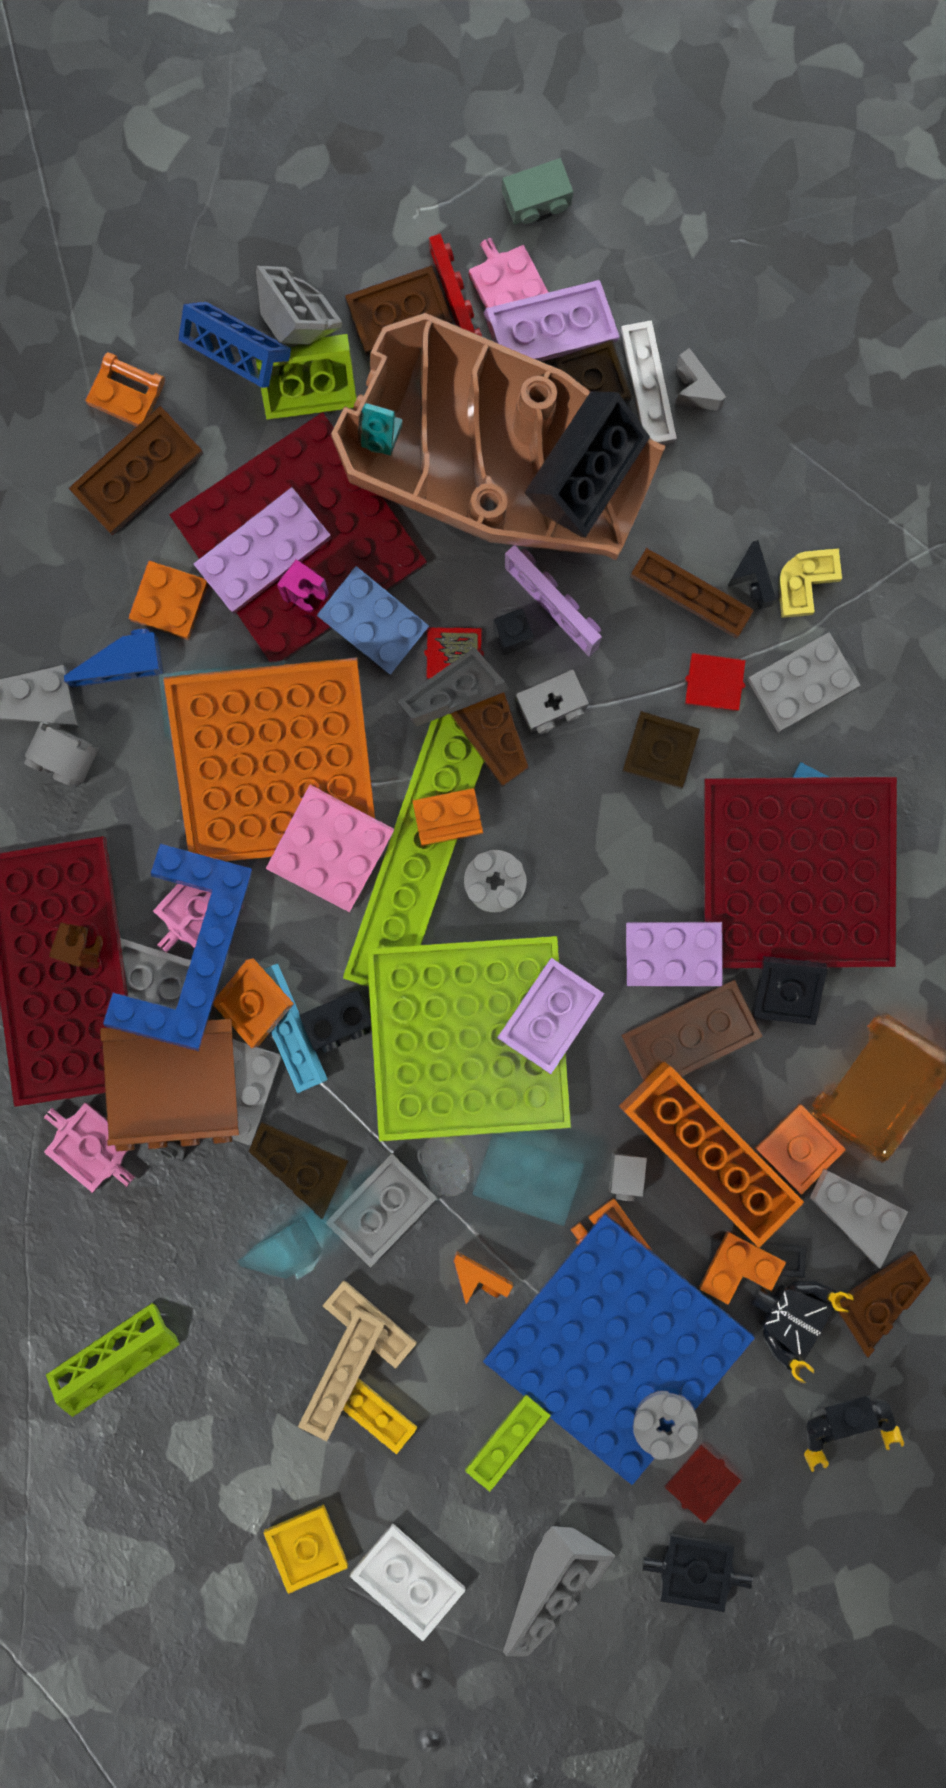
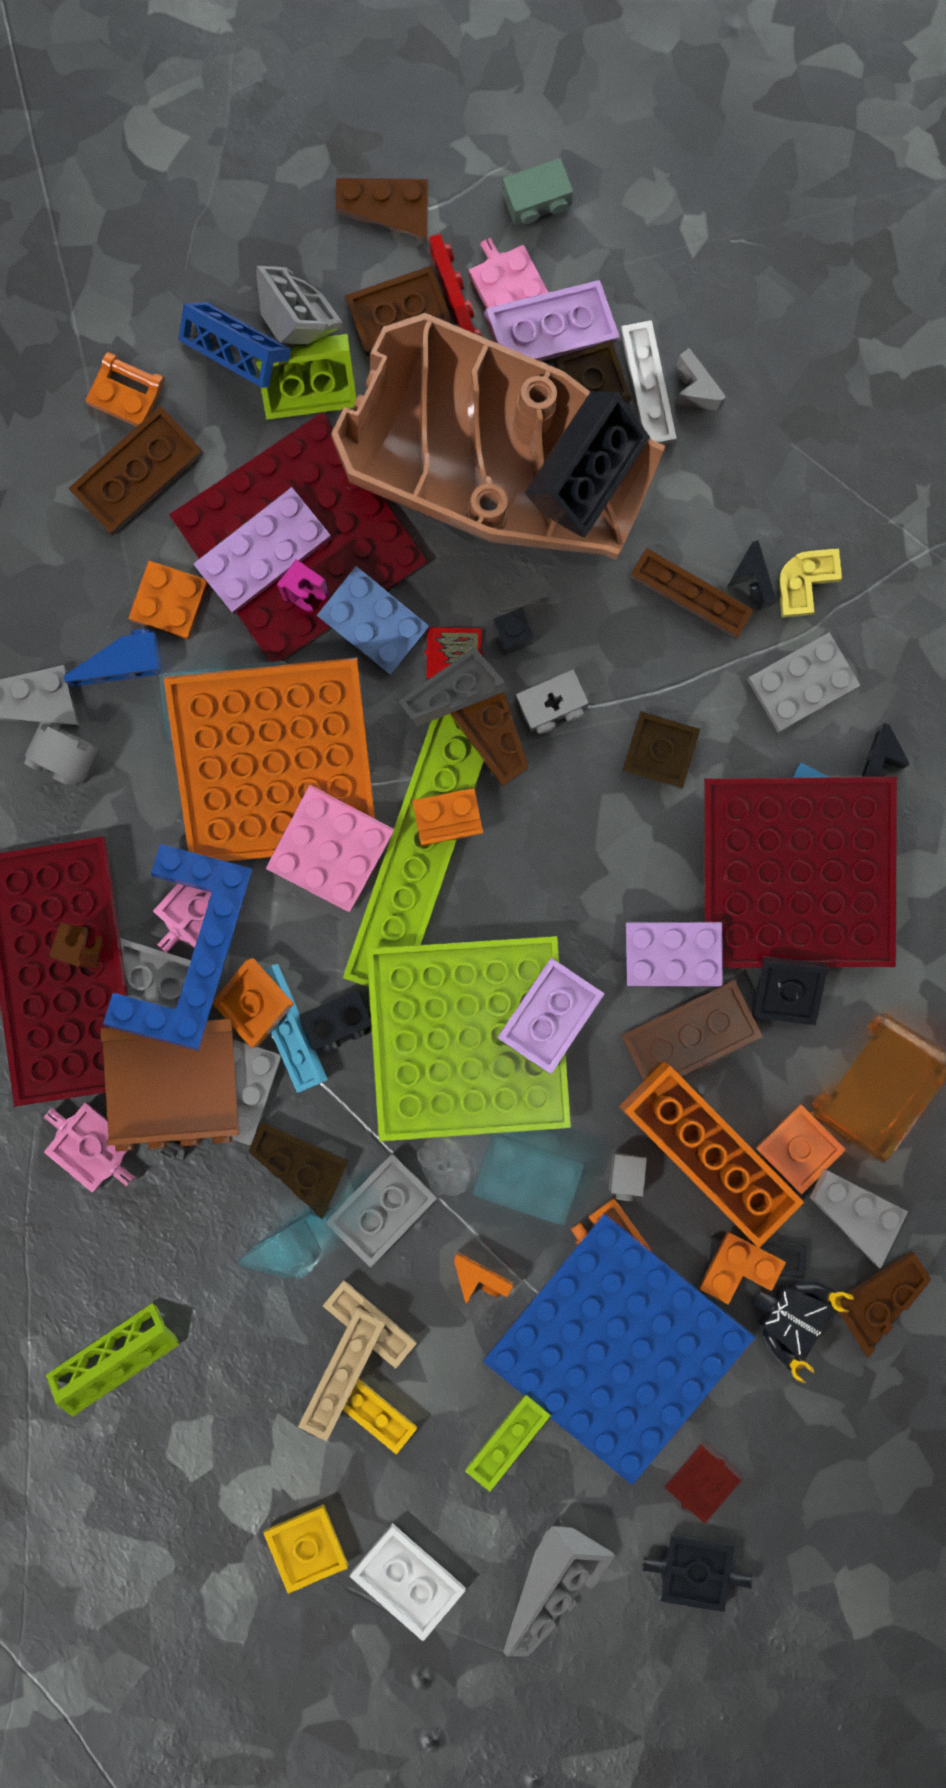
(379, 429): teal bracket -> none
(387, 202): none -> reddish brown wing
(480, 891): light grey plate -> none
(561, 608): lavender plate -> none
(662, 1443): light grey plate -> none
(715, 682): red piece -> none
(846, 1421): black torso -> none
(883, 750): none -> black slope

